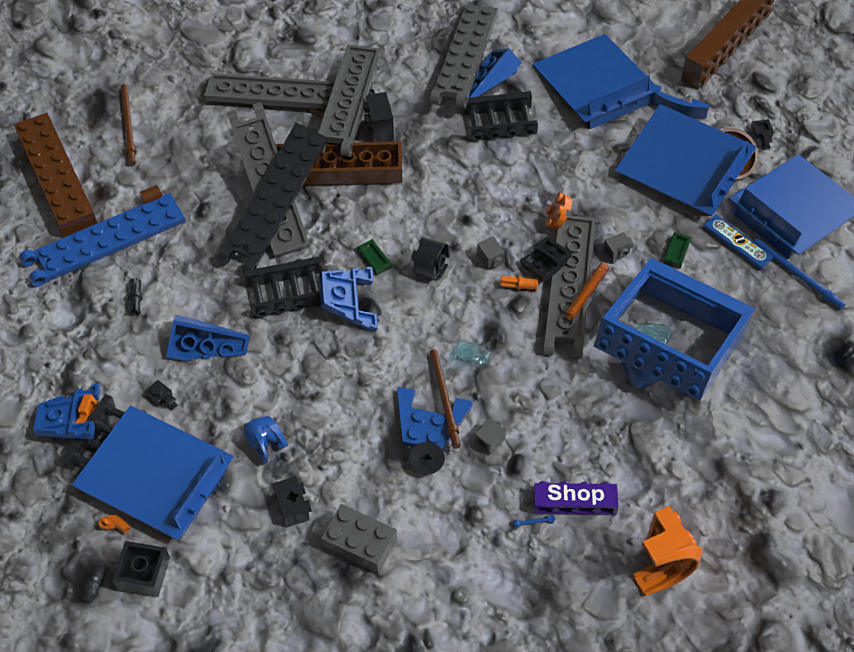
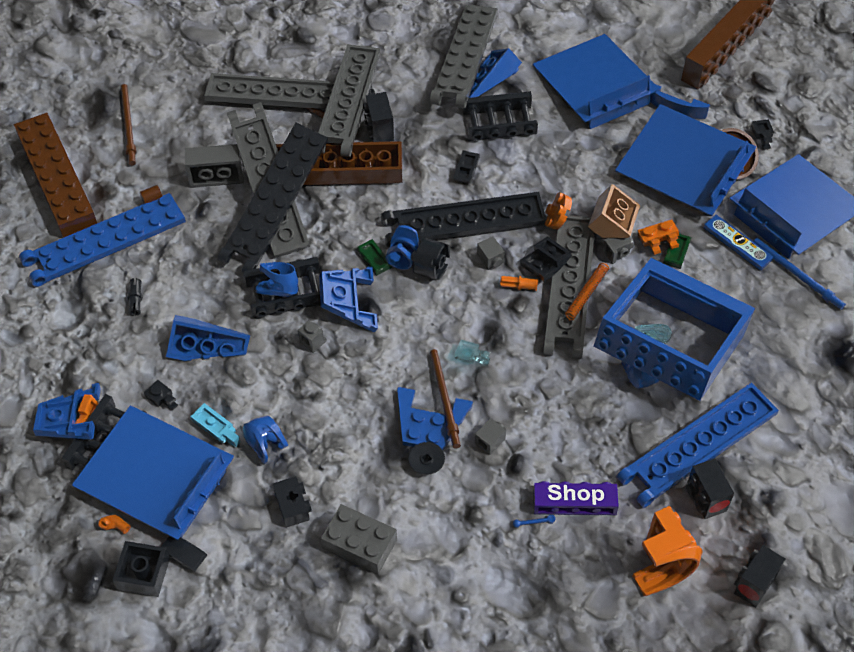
(185, 553): none -> black slope
(214, 165): none -> dark grey brick
(215, 425): none -> medium azure hinge
(280, 284): none -> blue helmet
(313, 333): none -> dark grey brick
(402, 246): none -> blue helmet
(466, 167): none -> black slope
(469, 216): none -> black hinge
(614, 214): none -> medium nougat slope
(657, 233): none -> orange plate
(699, 442): none -> blue hinge
(709, 488): none -> black brick
(758, 575): none -> black brick

